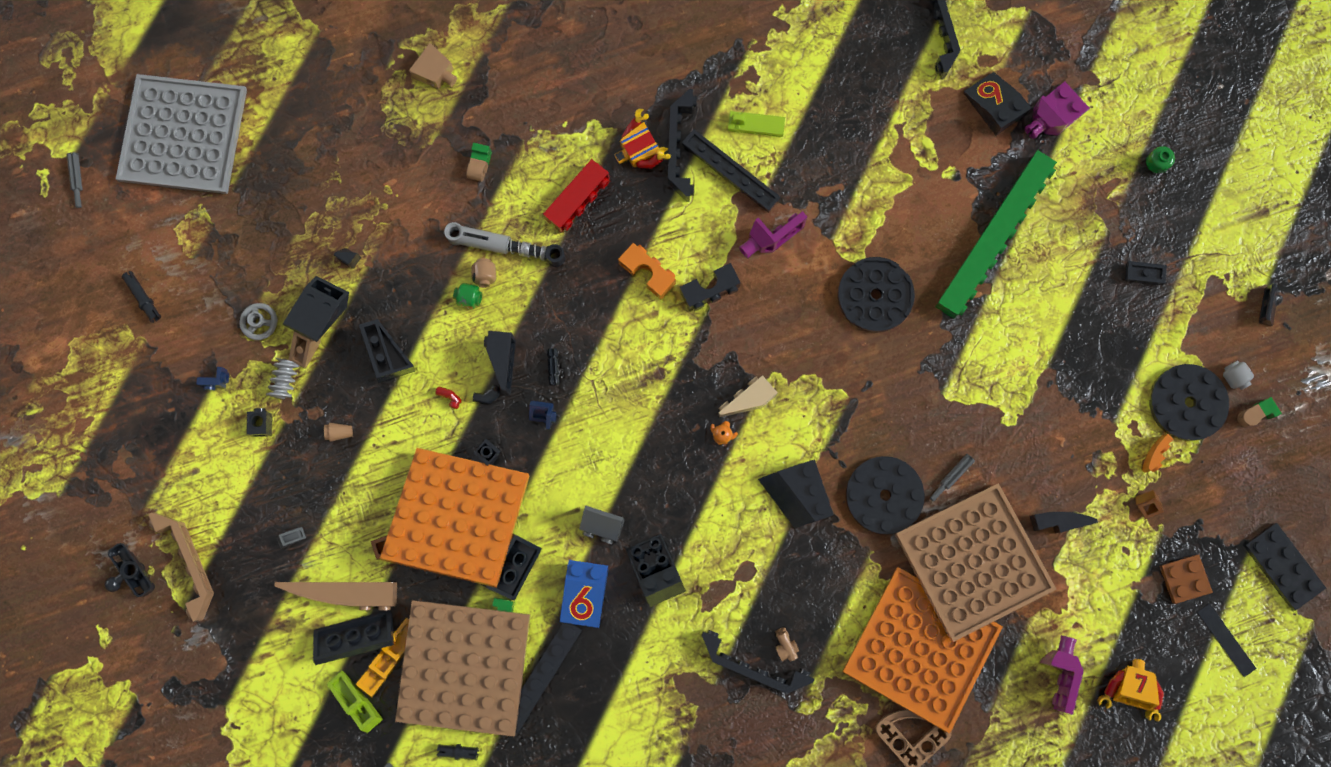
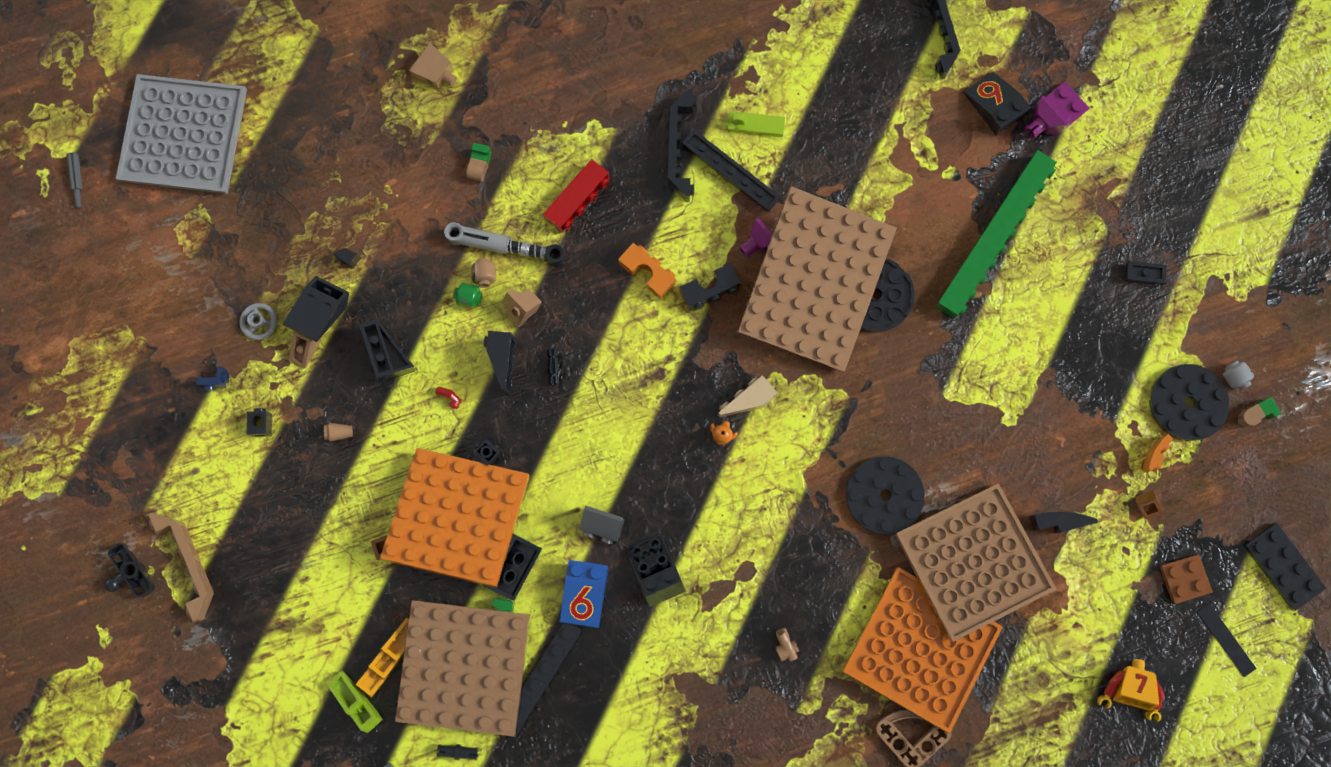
(140, 295): black pin -> none
(282, 379): light grey piece -> none
(290, 537): dark grey piece -> none
(346, 593): medium nougat slope -> none
(353, 637): black plate -> none
(488, 397): black arm -> none
(520, 305): none -> medium nougat brick
(542, 413): dark blue bracket -> none
(639, 145): torso -> none
(797, 681): black slope -> none
(799, 493): black wedge -> none
(817, 279): none -> medium nougat plate
(953, 476): dark grey axle -> none
(1071, 677): magenta plate -> none
(1160, 159): green head -> none
(1269, 305): black slope -> none

